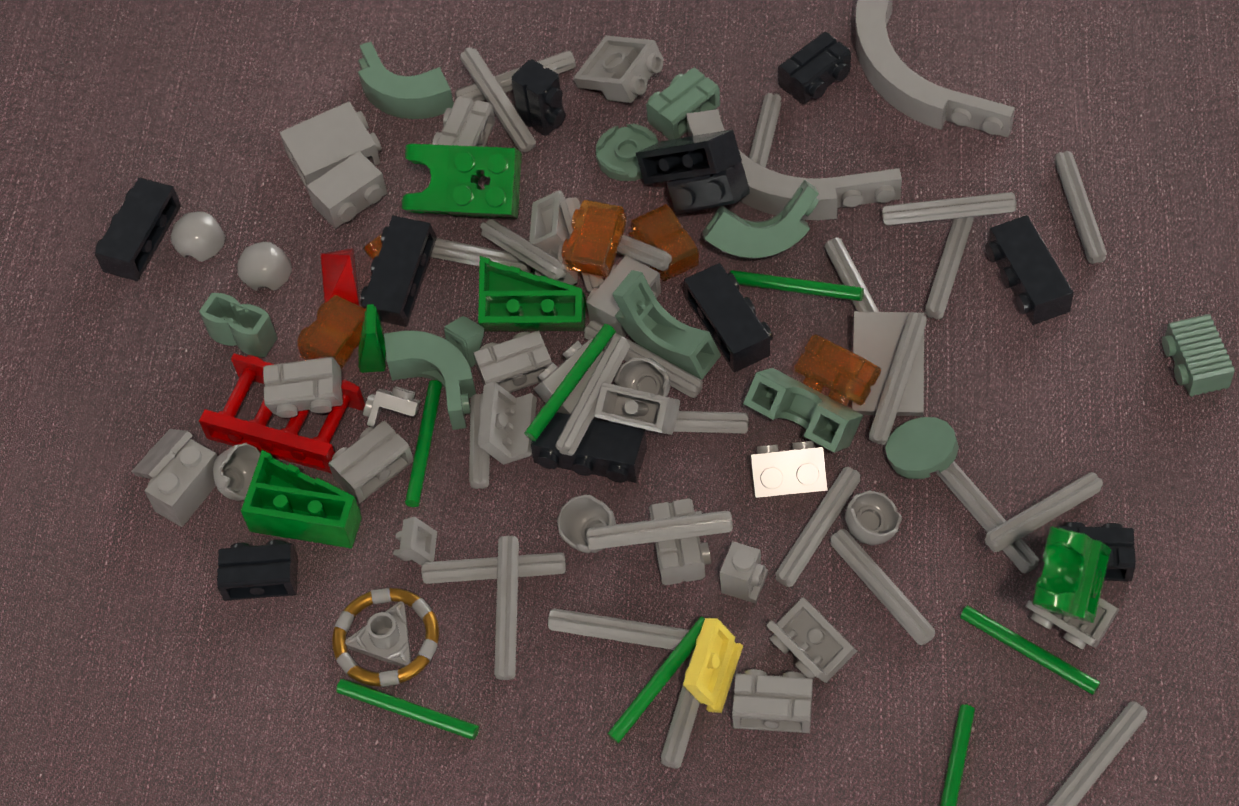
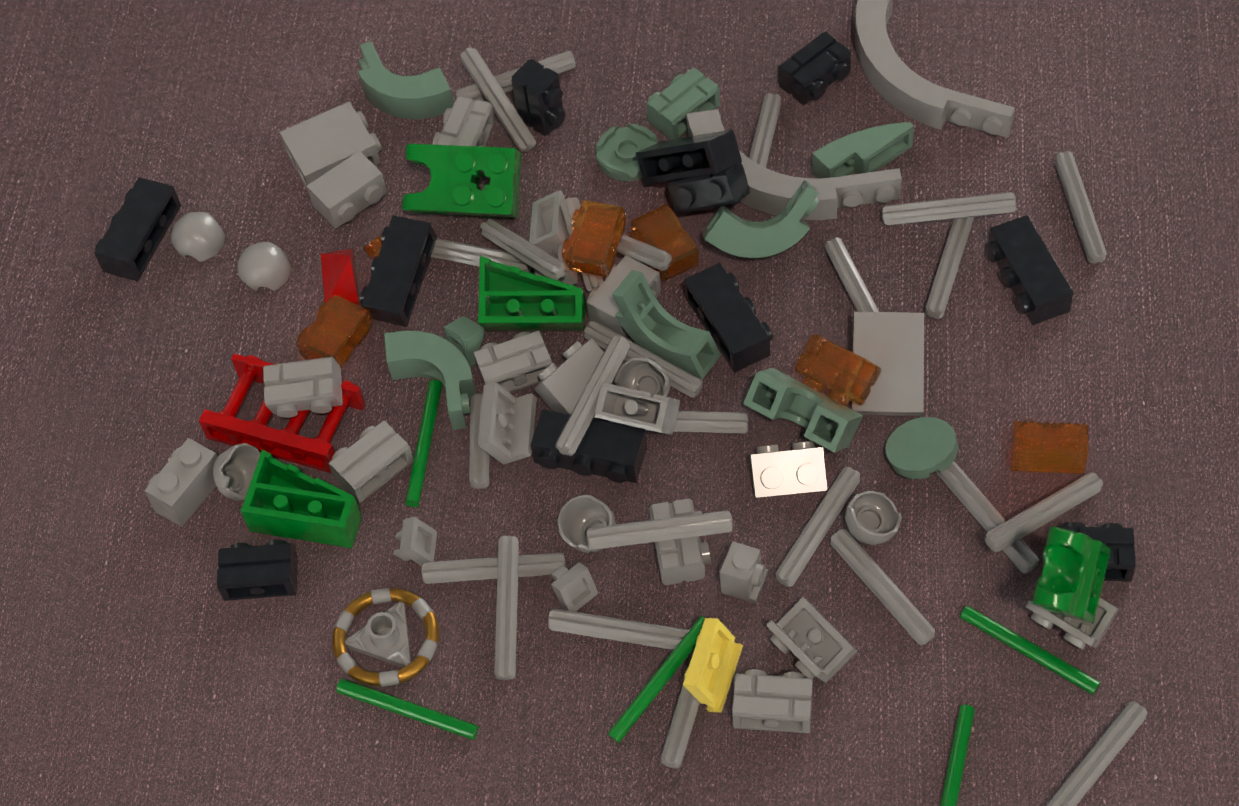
(161, 453): light grey piece -> none
(238, 324): sand green brick -> none
(372, 343): green slope -> none
(398, 400): light grey bracket -> none
(569, 382): green bar -> none
(573, 586): none -> light grey tile
(620, 67): light grey plate -> none
(799, 285): green bar -> none
(862, 150): none -> sand green slope
(897, 378): light grey axle -> none
(1049, 447): none -> clear orange brick
(1198, 355): sand green brick -> none

